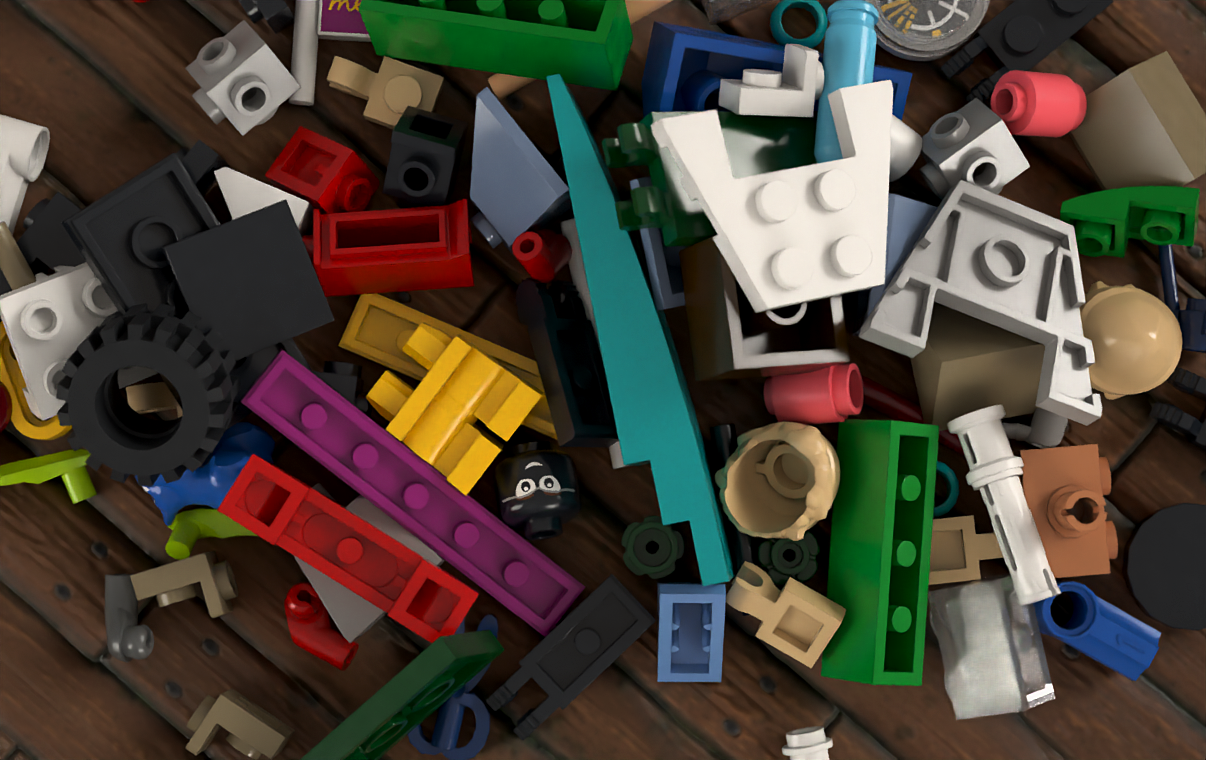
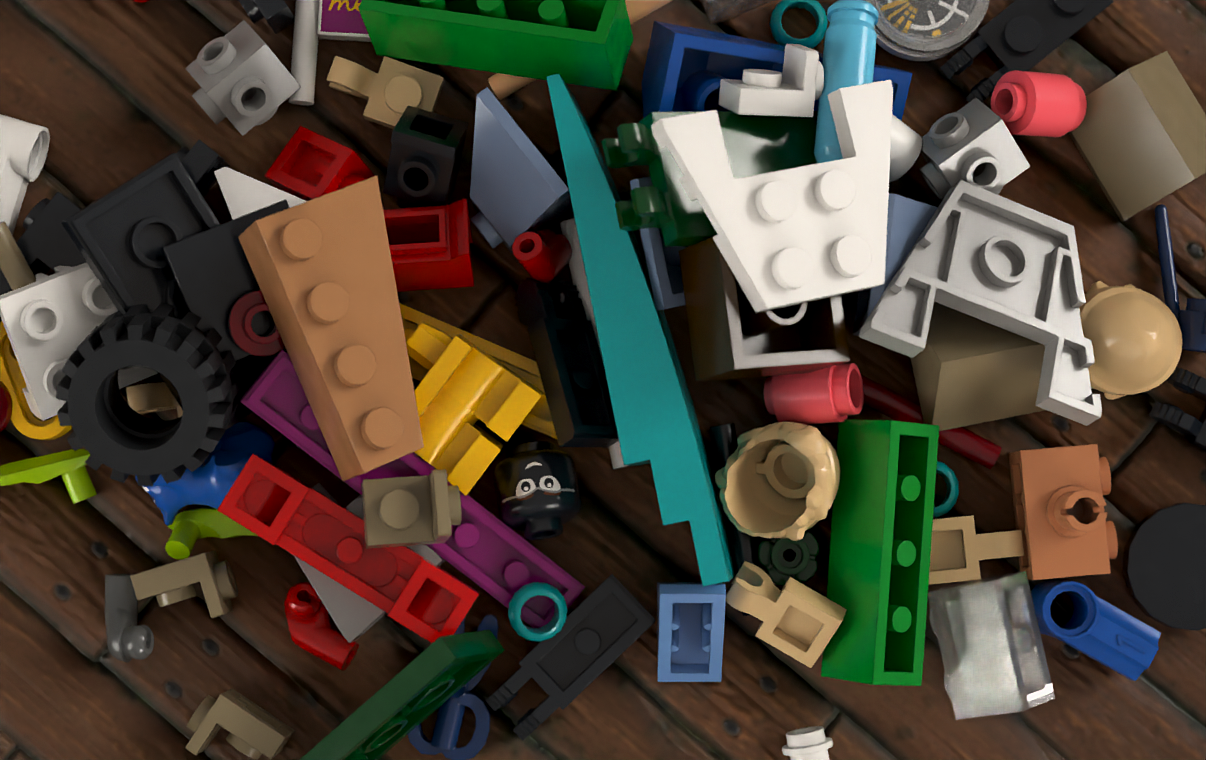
(241, 330): none -> dark red plate
(341, 321): none -> medium nougat wedge
(409, 510): none -> dark tan bracket
(550, 629): none -> teal piece
(639, 559): dark green plate -> none
(996, 475): white pin -> none
(1044, 430): light grey hand -> none
(1148, 213): green slope -> none

